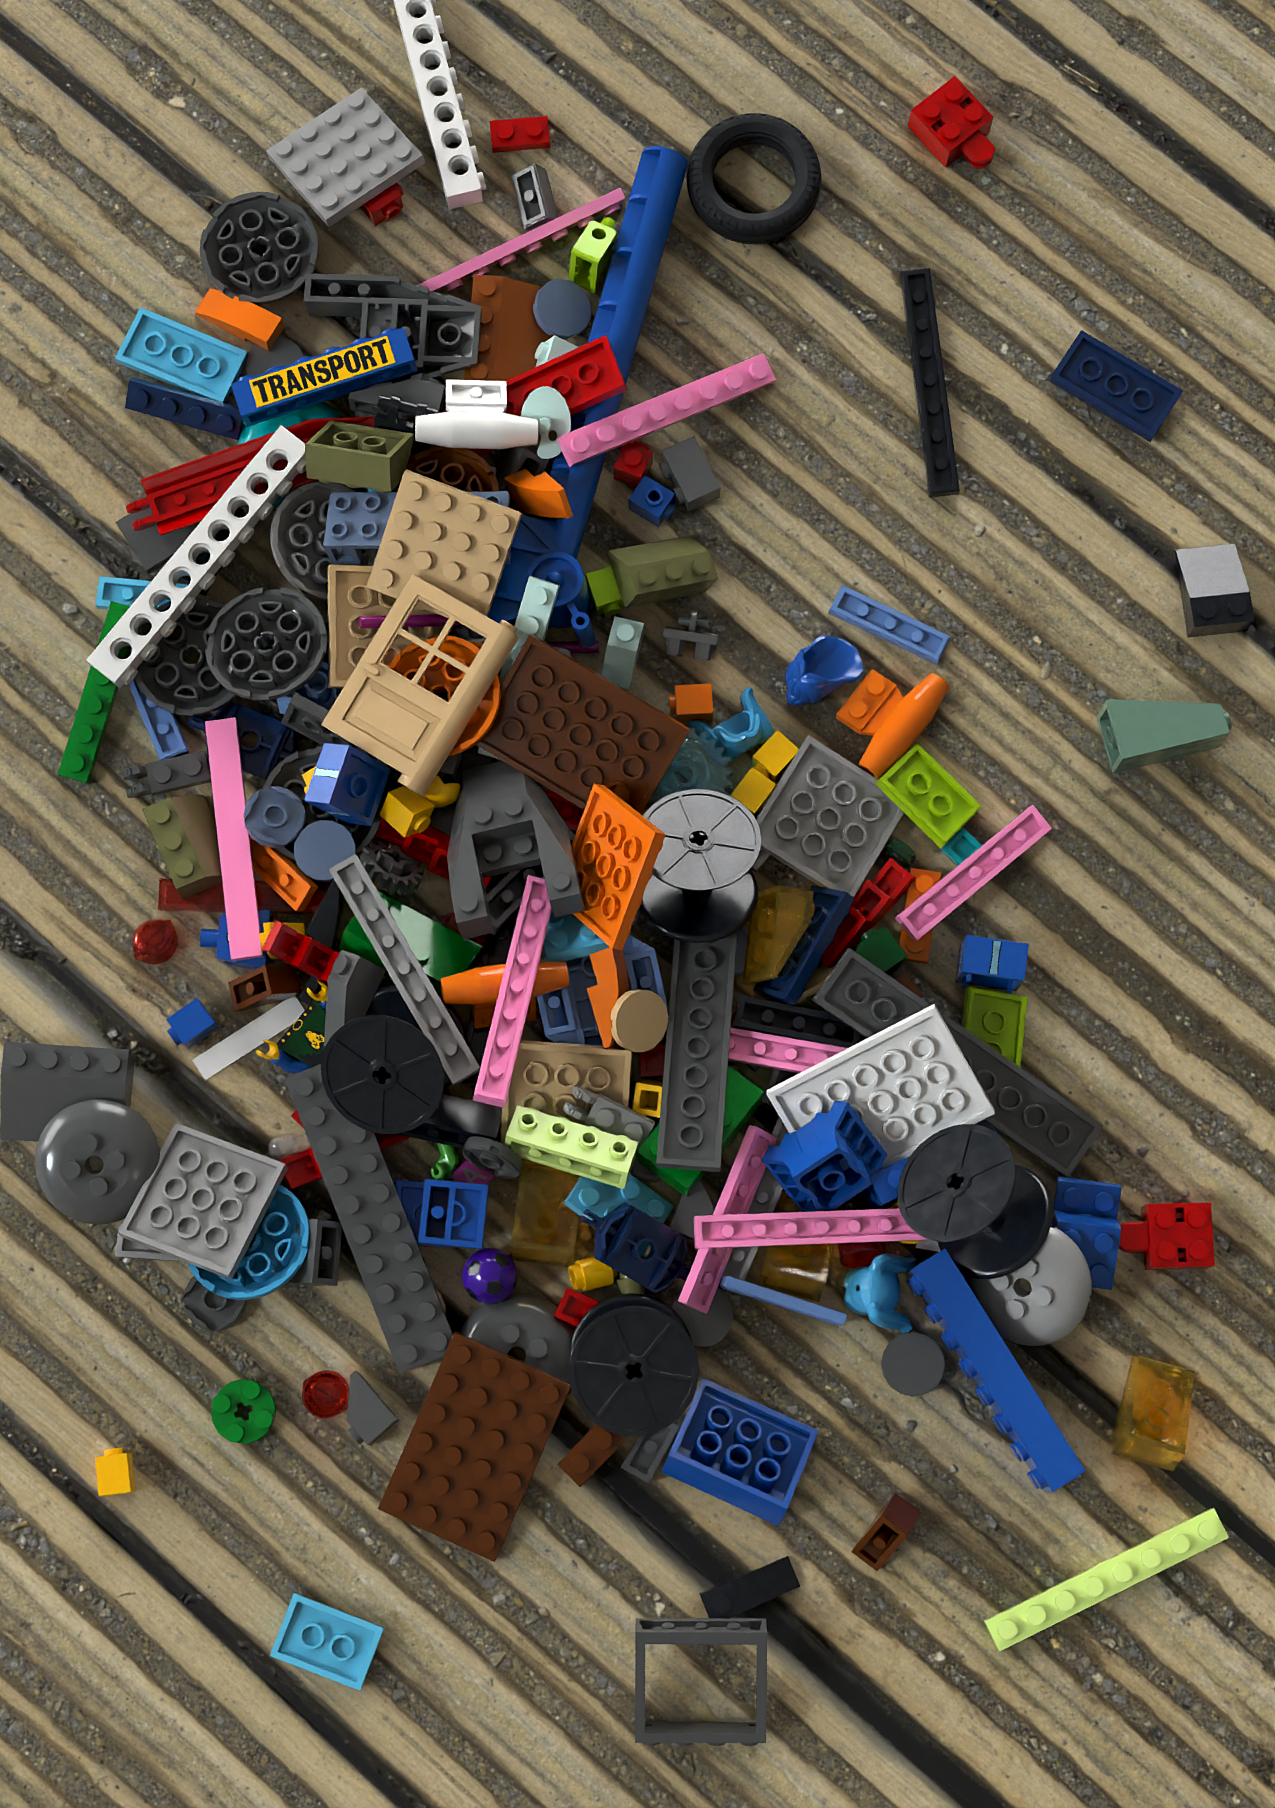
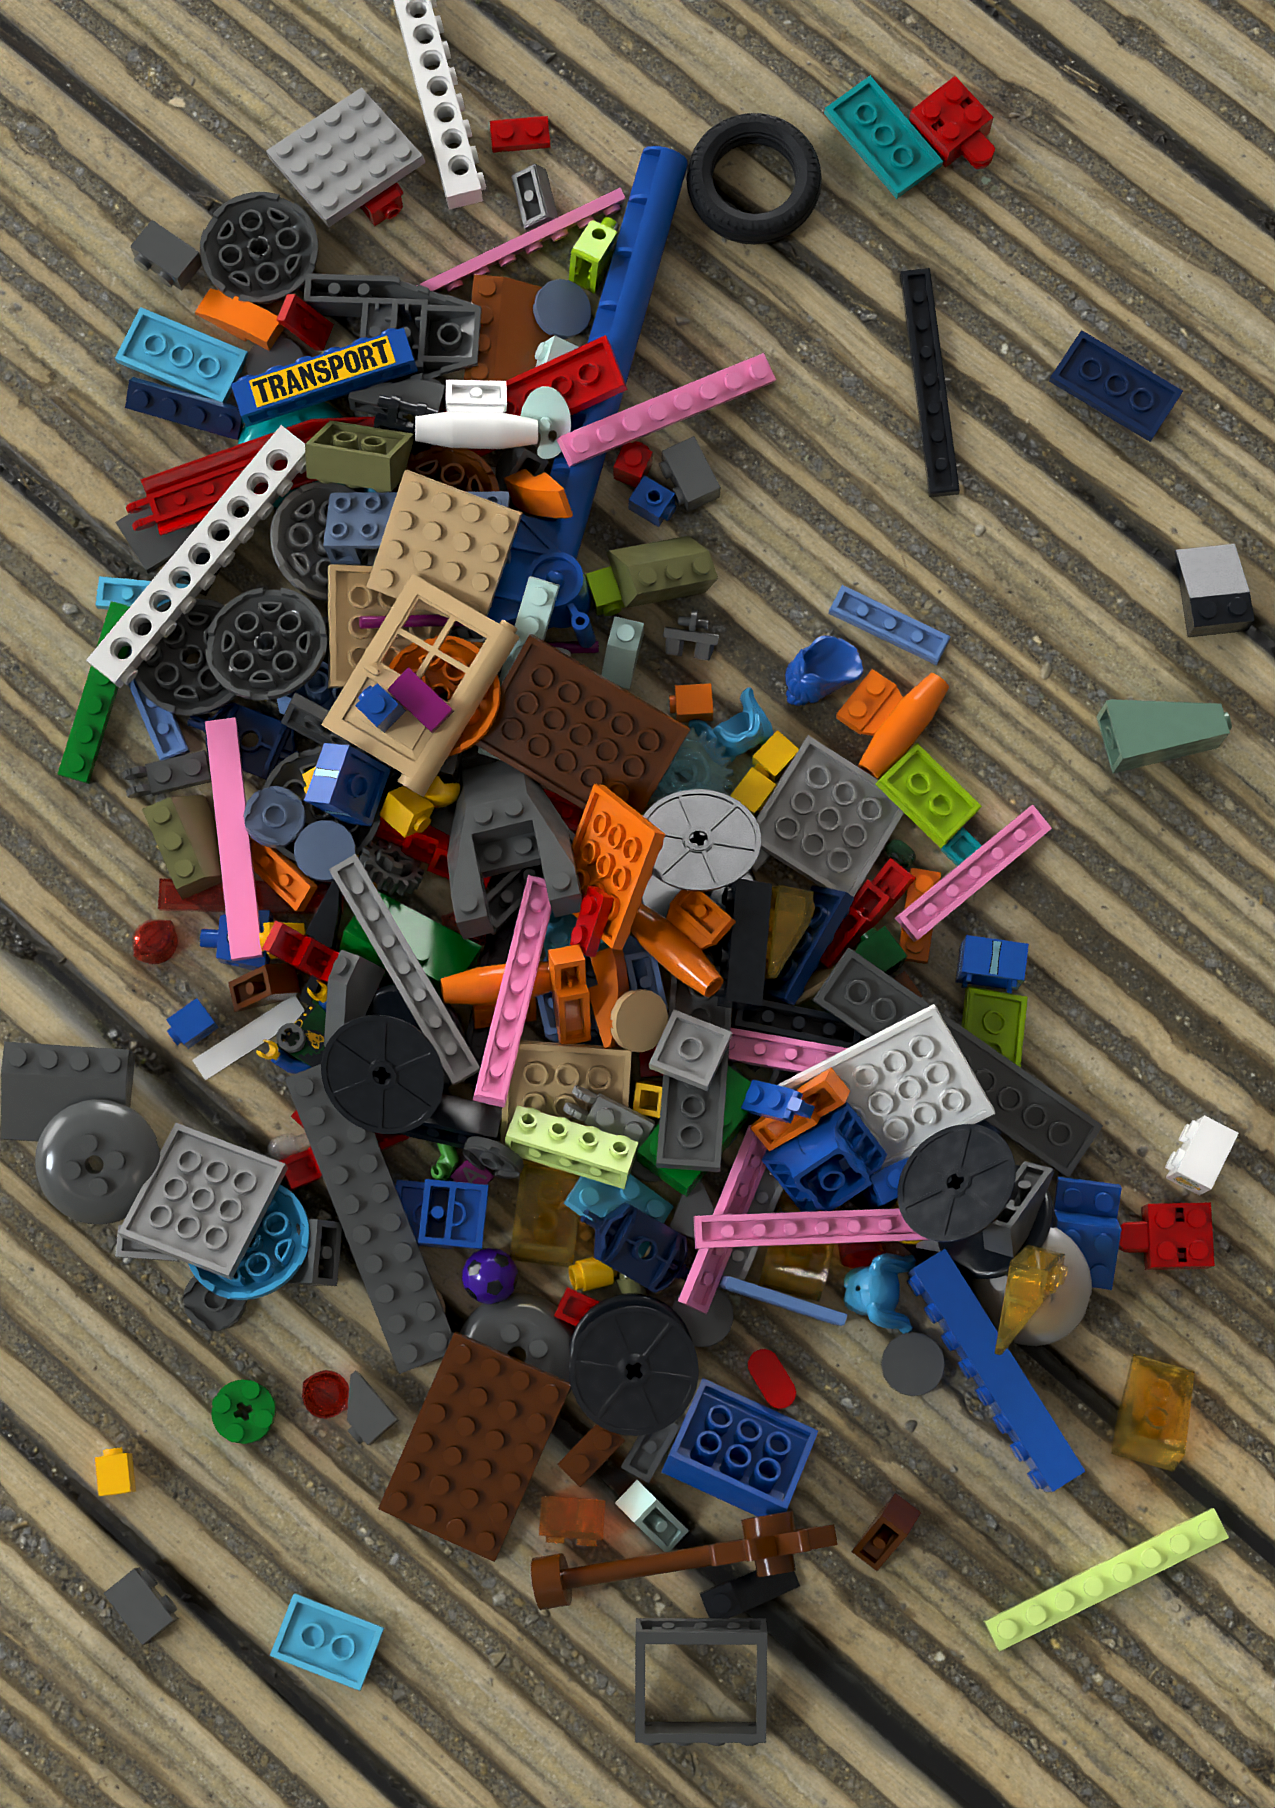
(142, 1605): none -> dark grey brick
(166, 255): none -> dark grey brick
(297, 1030): none -> dark grey bush
(305, 322): none -> red plate
(379, 707): none -> blue brick
(420, 700): none -> magenta tile
(570, 994): none -> orange slope
(573, 1519): none -> clear orange brick
(592, 920): none -> red plate
(651, 1516): none -> light aqua slope
(678, 940): none -> orange plate
(690, 1050): none -> light grey plate
(744, 945): none -> black brick
(766, 1540): none -> reddish brown piece
(771, 1378): none -> red tile
(775, 1102): none -> blue hinge
(823, 1091): none -> orange slope
(883, 137): none -> teal plate
(1015, 1222): none -> dark grey slope
(1030, 1283): none -> clear yellow slope
(1201, 1155): none -> white brick

